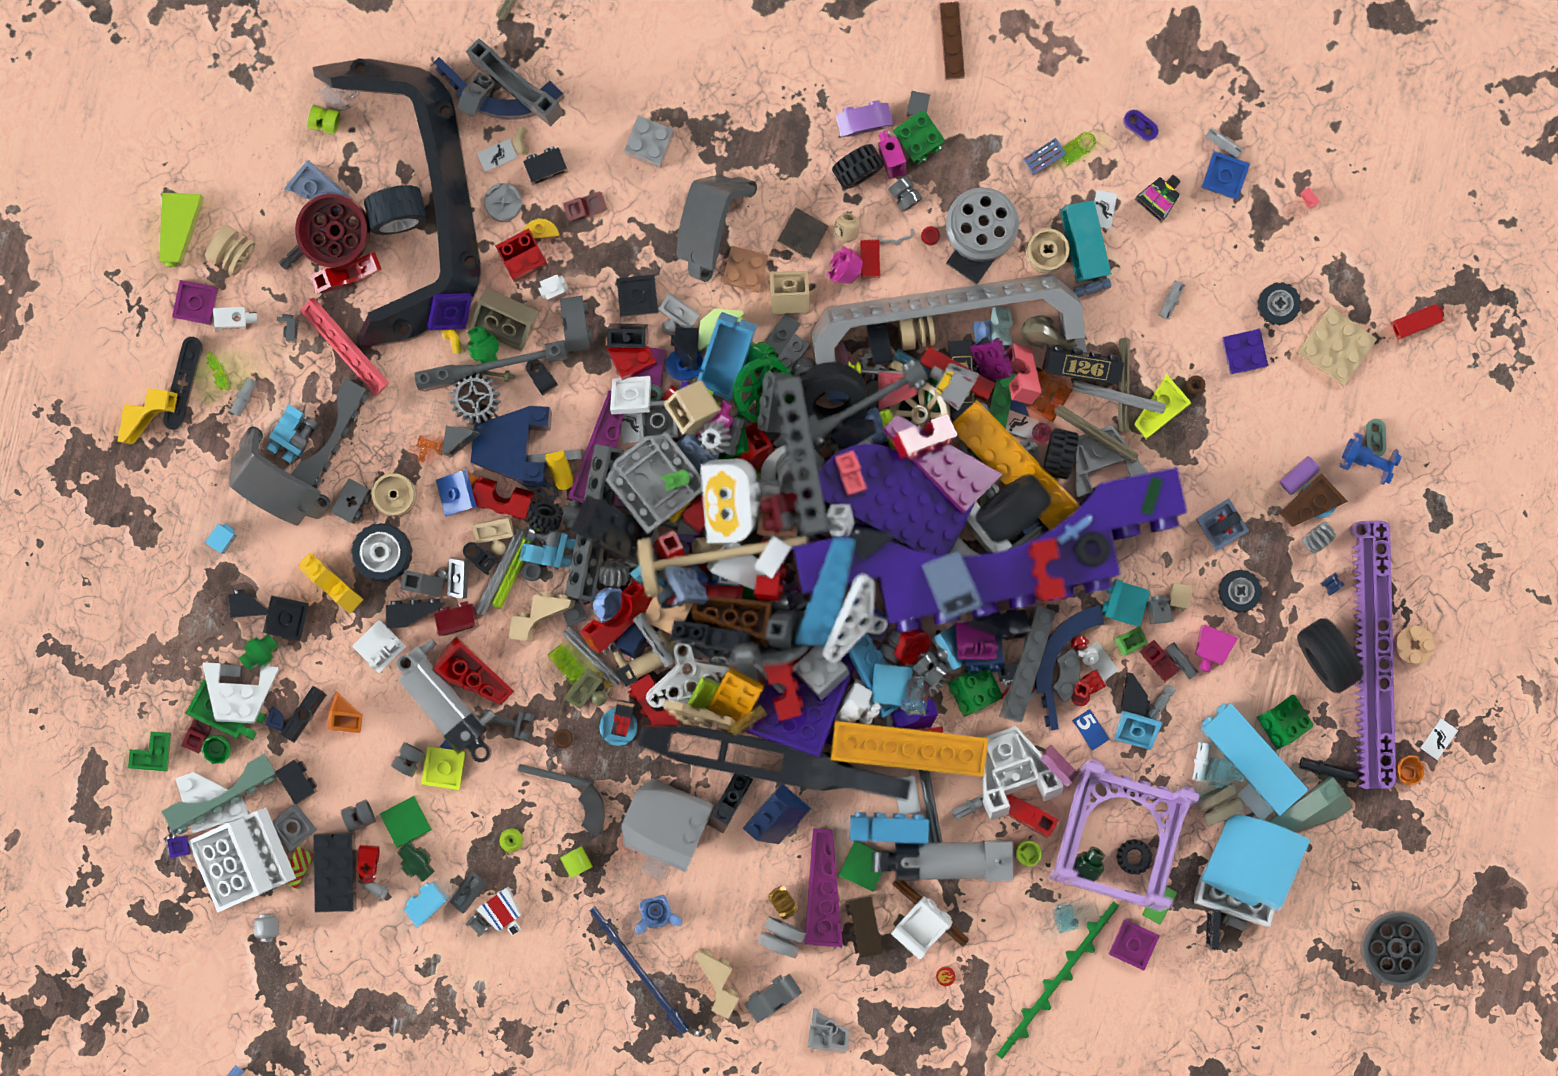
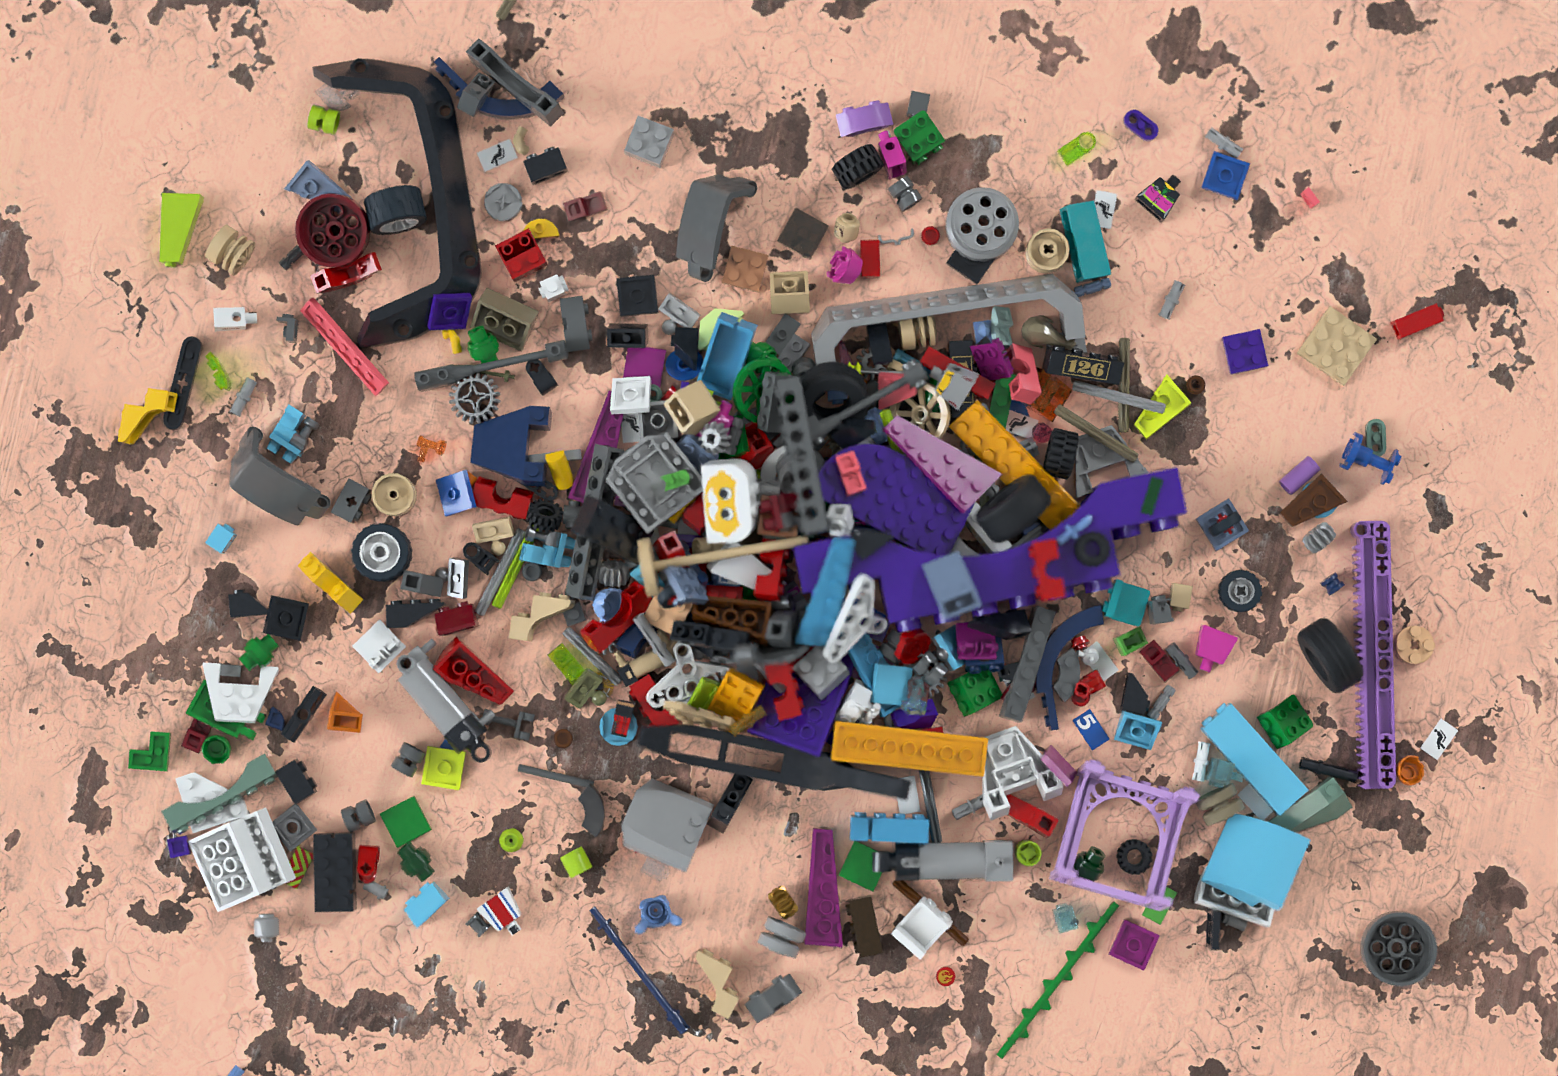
(195, 302): magenta tile -> none
(349, 401): dark grey arch -> none
(456, 439): dark grey slope -> none
(468, 892): dark grey piece -> none
(631, 360): red wing -> none
(772, 557): white sticker -> none
(777, 816): dark blue slope -> none
(826, 1034): light grey slope -> none
(910, 443): arch -> none
(952, 40): reddish brown plate -> none
(1044, 156): tile -> none
(1279, 303): black wheel -> none

